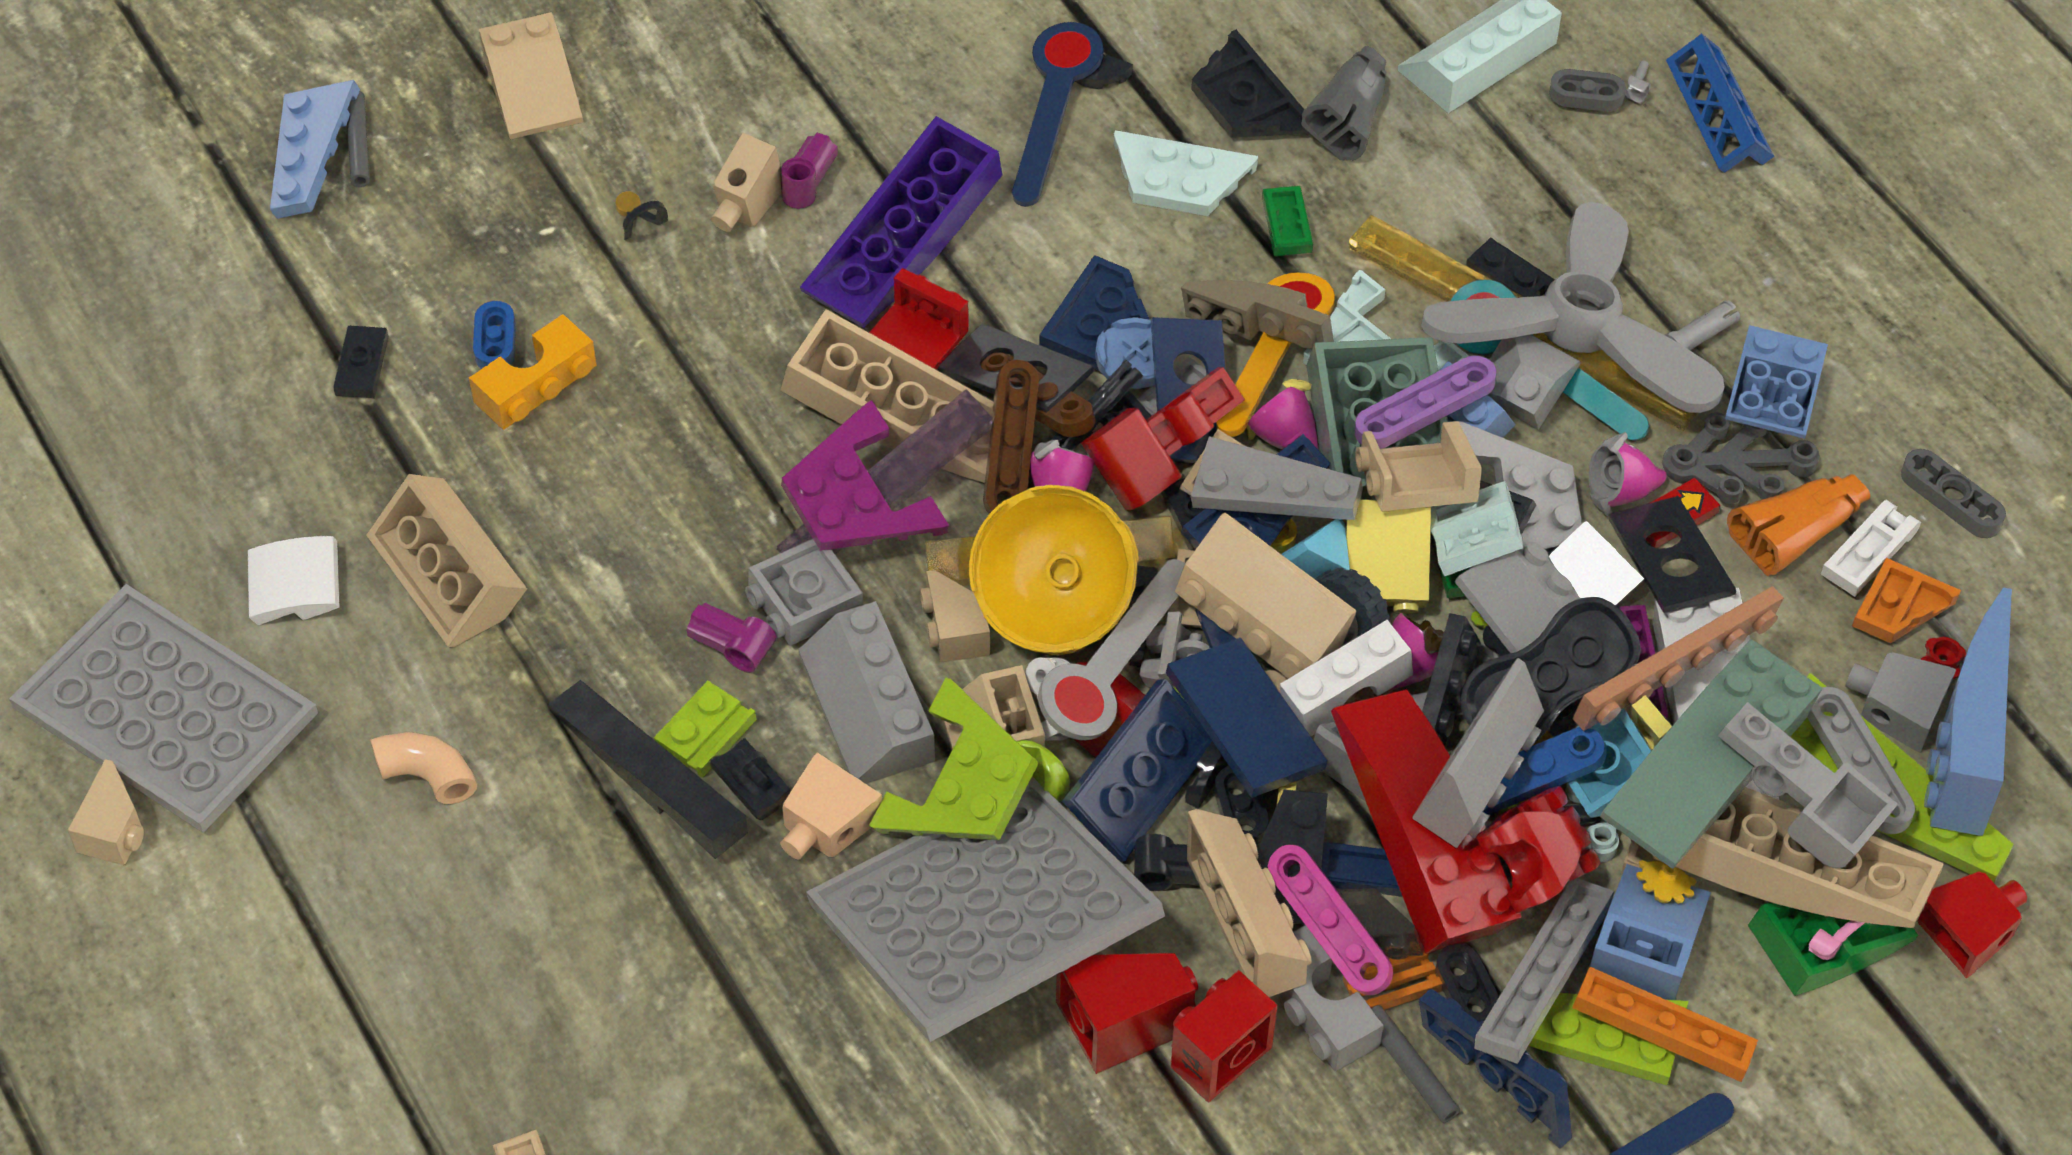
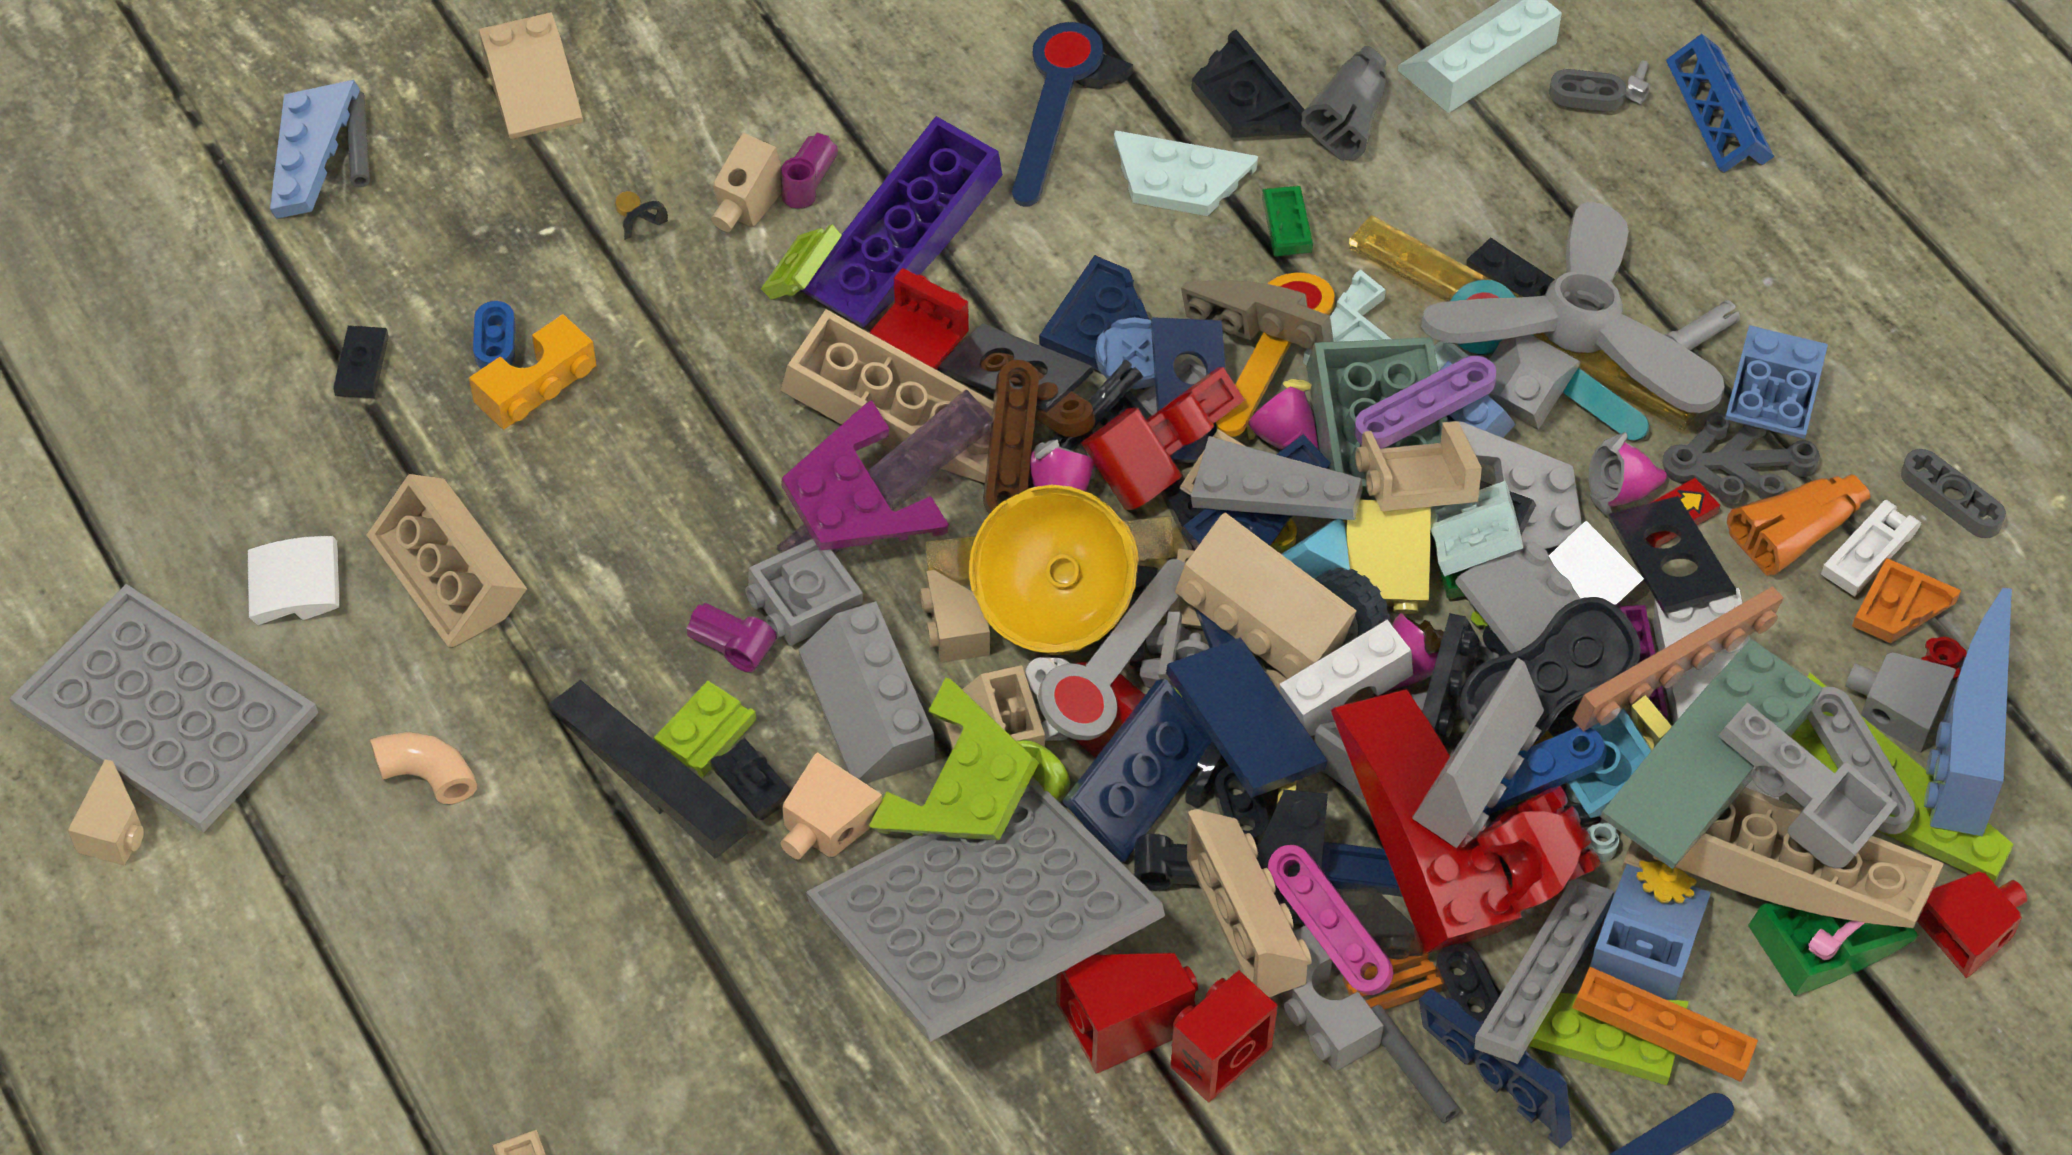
(801, 262): none -> lime plate

